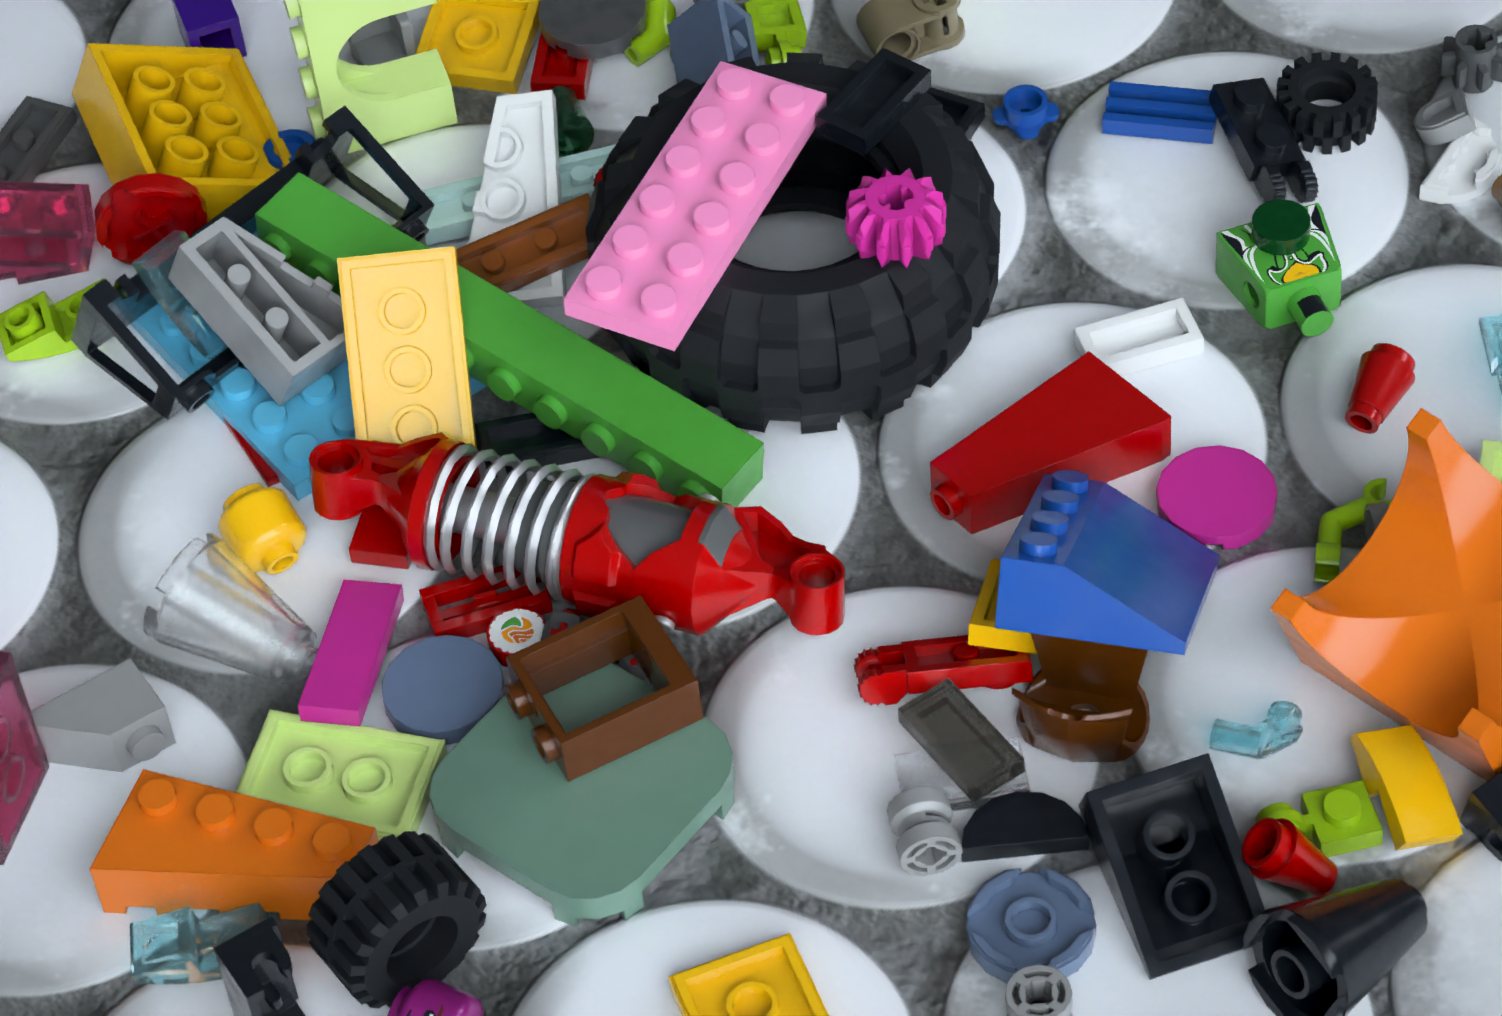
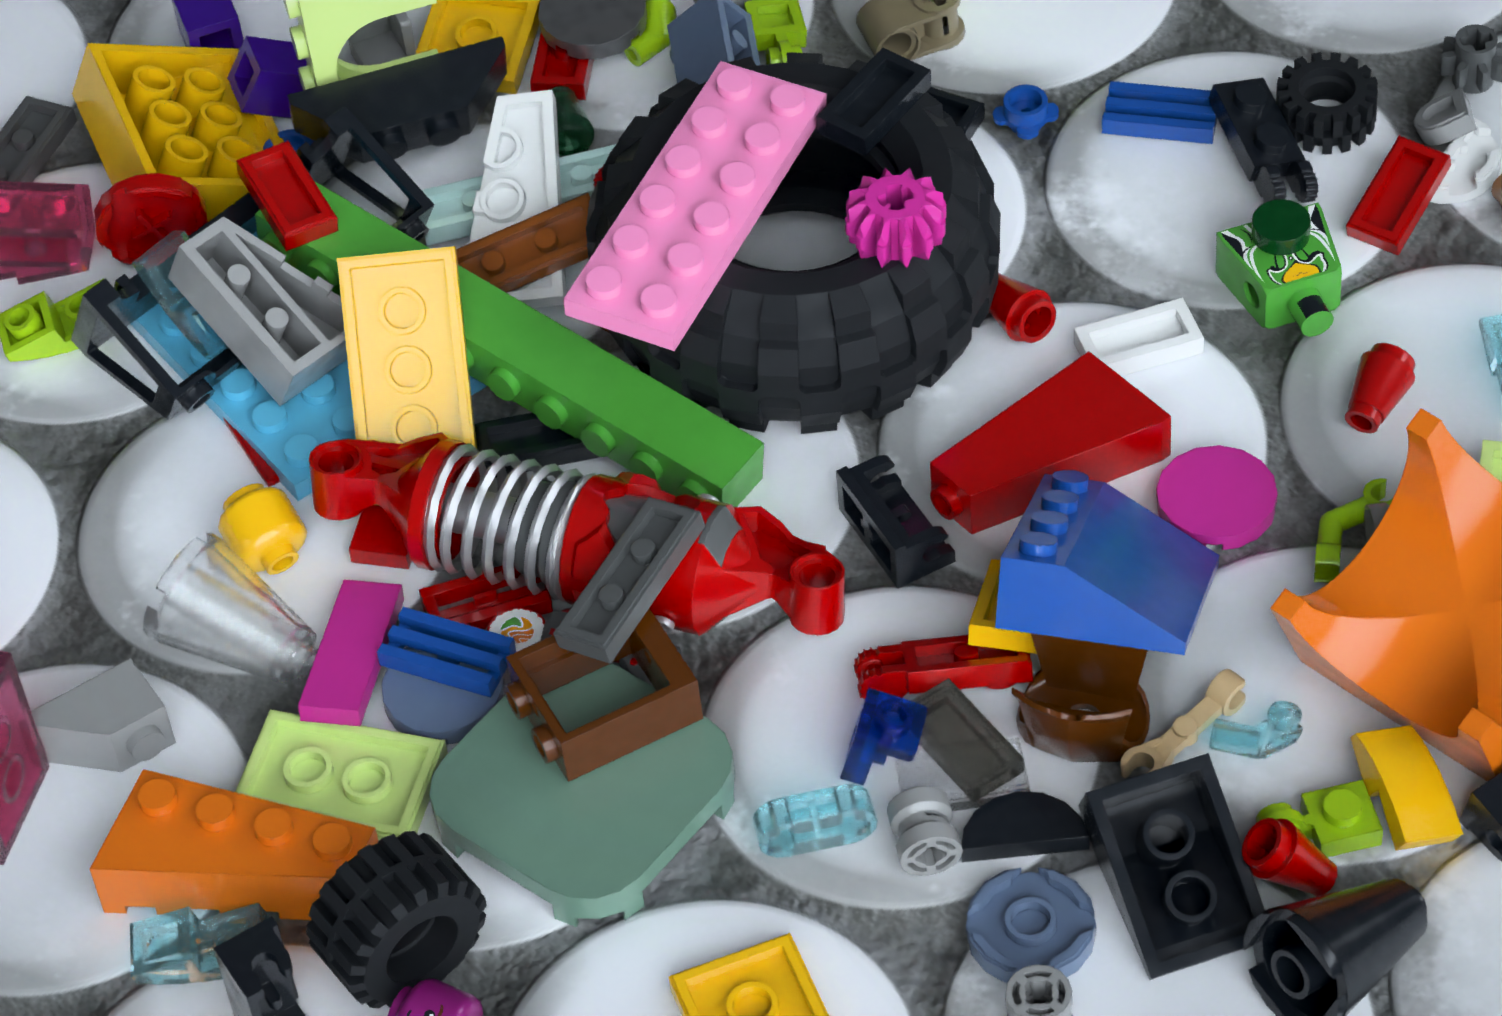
(265, 76): none -> dark purple brick
(287, 195): none -> red tile
(410, 102): none -> black wedge
(452, 644): none -> blue tile
(629, 580): none -> dark grey tile
(814, 820): none -> clear light blue beam
(883, 729): none -> clear blue bracket
(891, 522): none -> black hinge
(1022, 310): none -> red cone
(1221, 697): none -> tan piece
(1398, 195): none -> red tile

